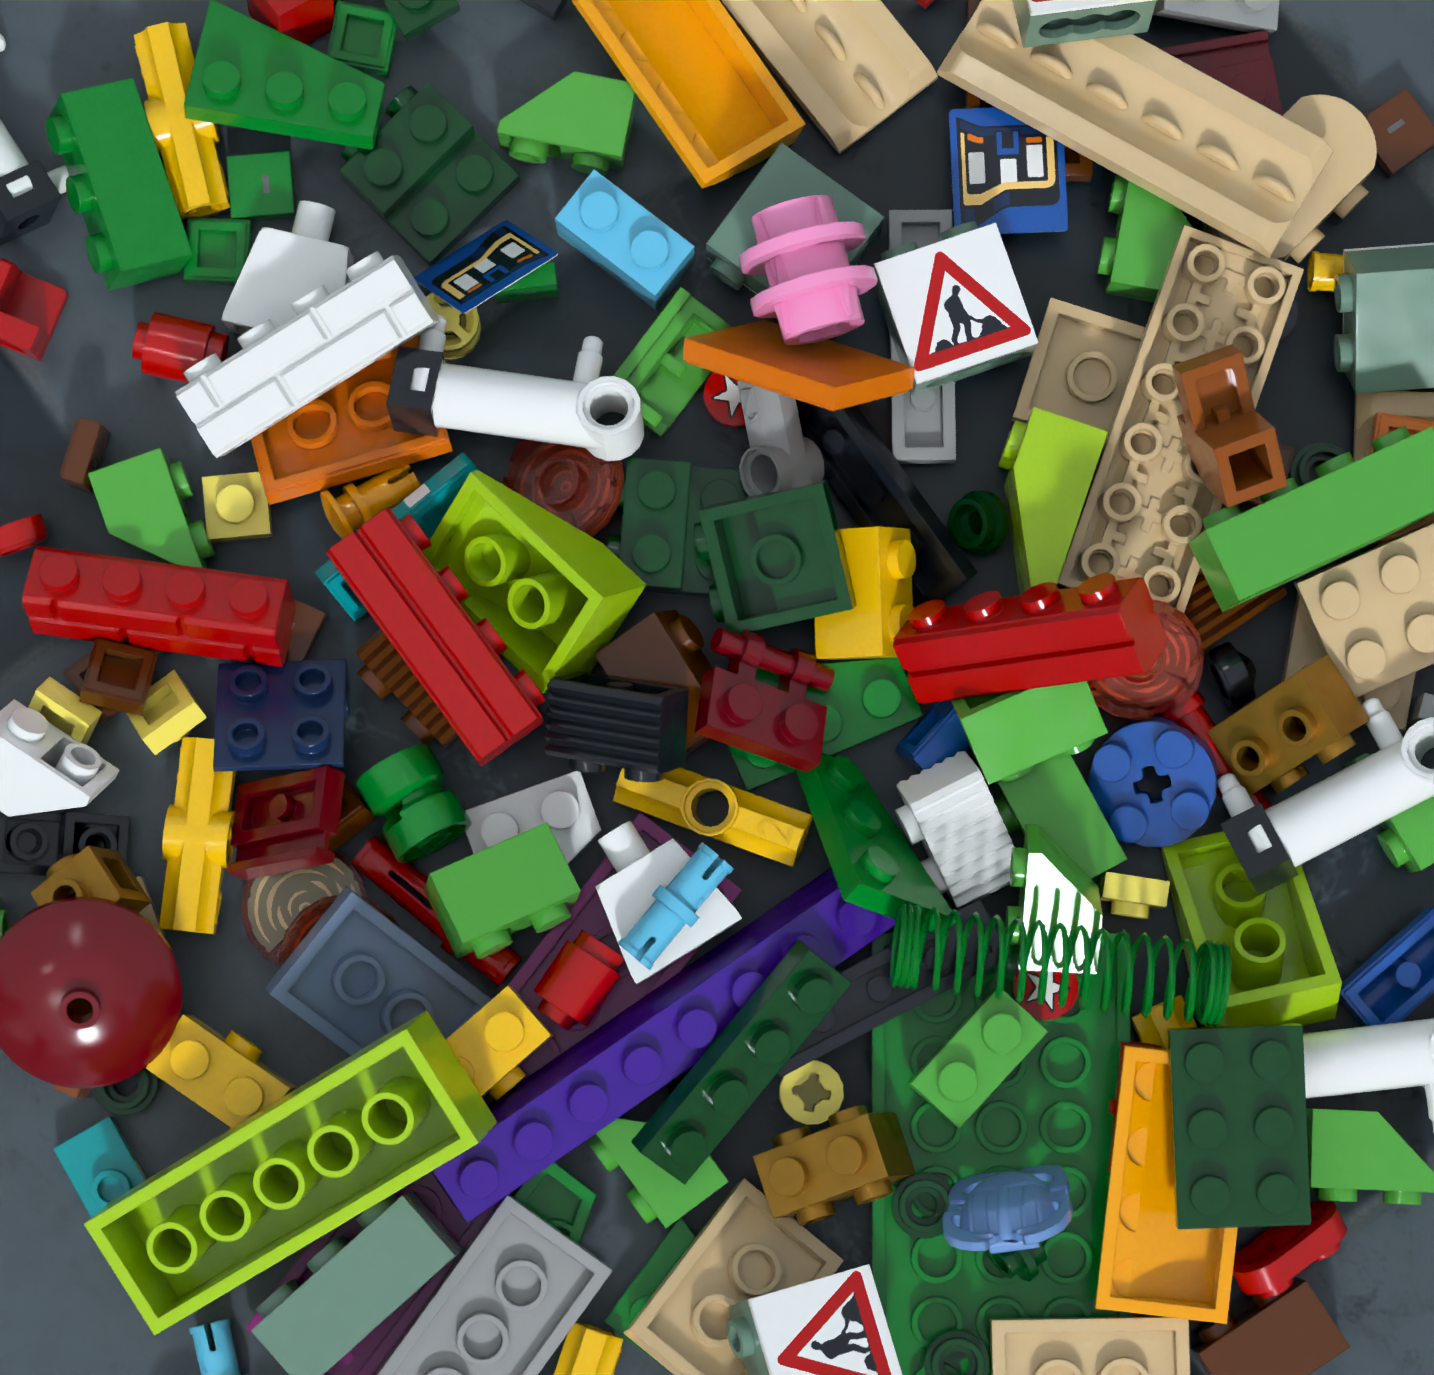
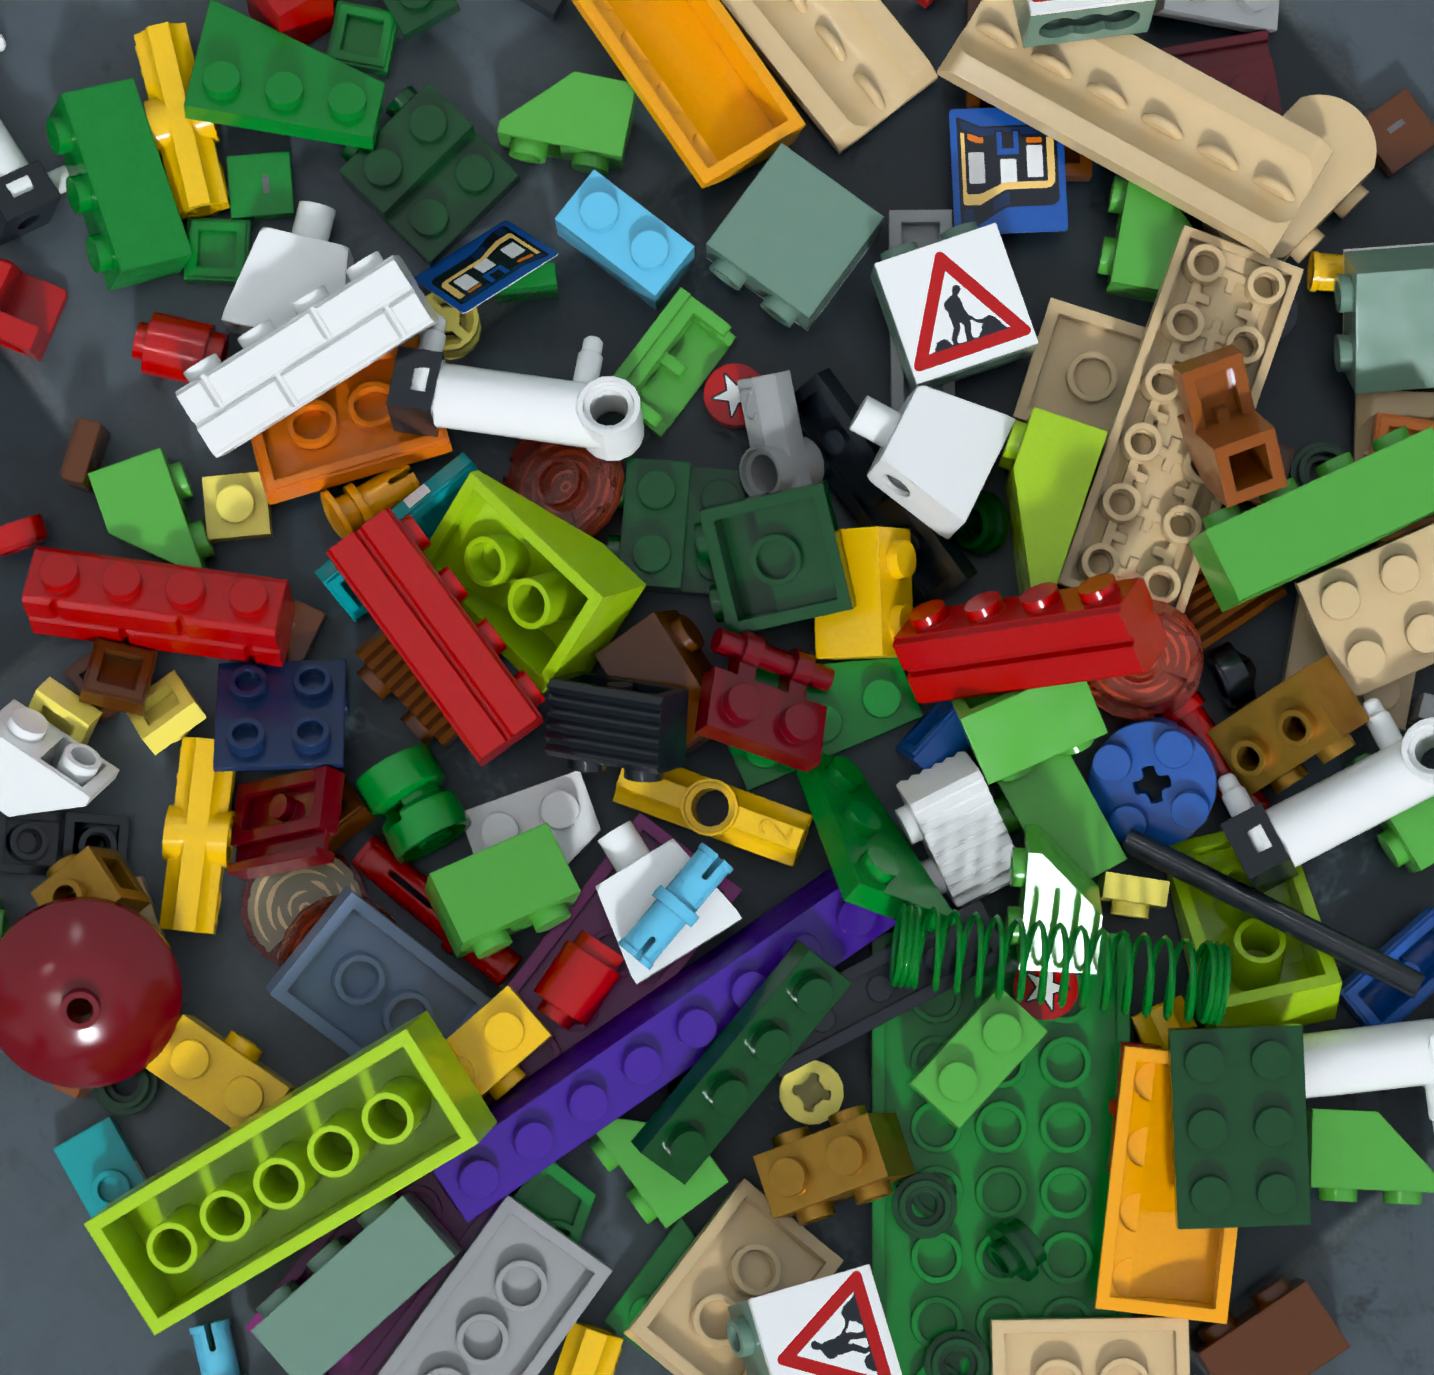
(807, 269): bright pink piece -> none
(814, 372): orange tile -> none
(933, 453): none -> white torso
(1007, 1209): medium blue shield -> none
(1273, 912): none -> black piece
(1284, 1251): red plate -> none

